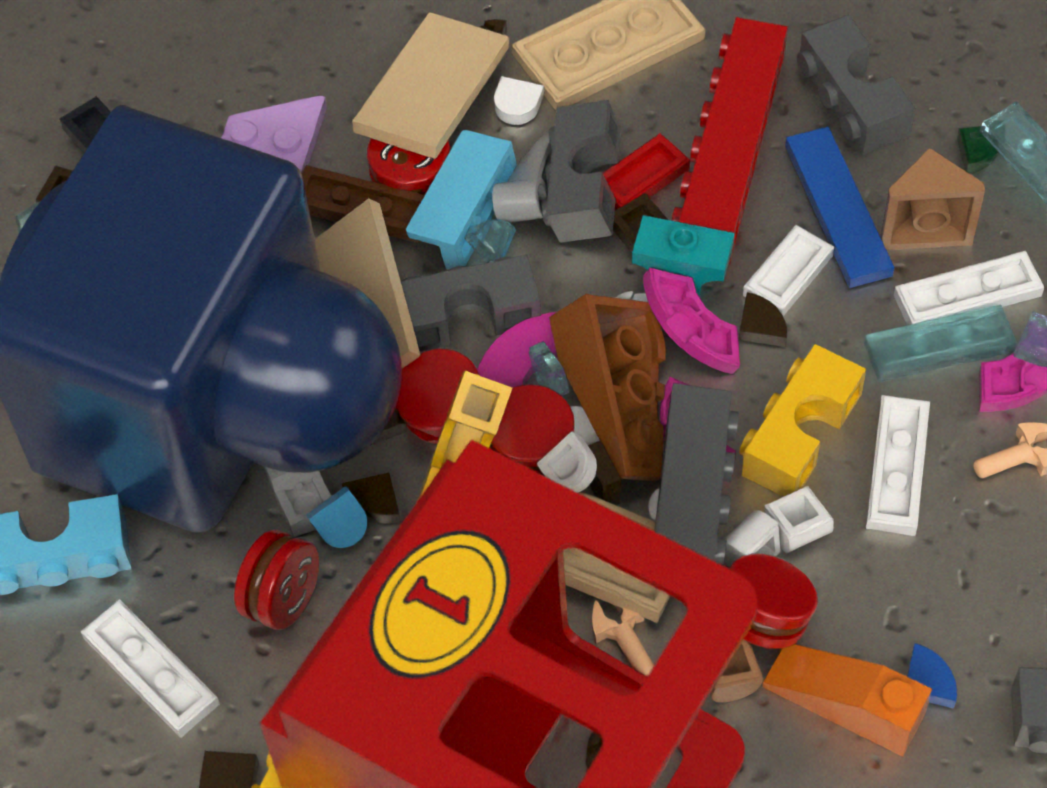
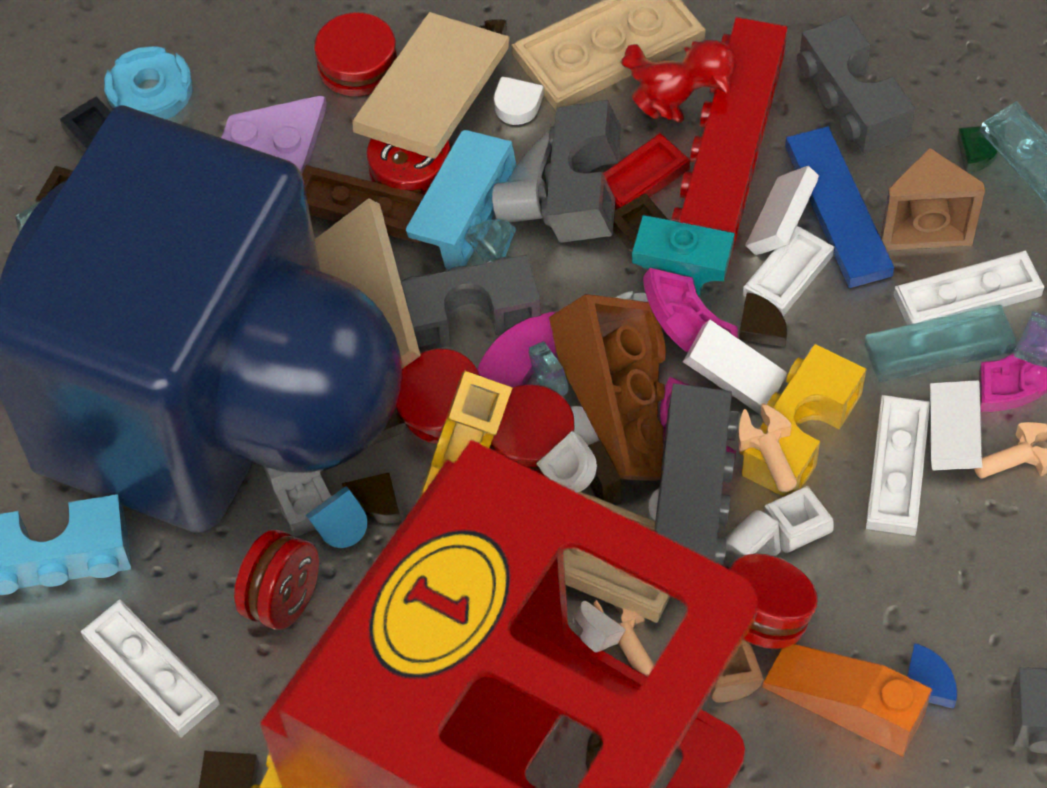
(145, 64): none -> medium azure tile
(354, 53): none -> red head
(599, 630): none -> white tile
(670, 83): none -> red animal
(734, 366): none -> white tile
(777, 427): none -> light nougat bar
(782, 210): none -> white tile
(956, 425): none -> white tile

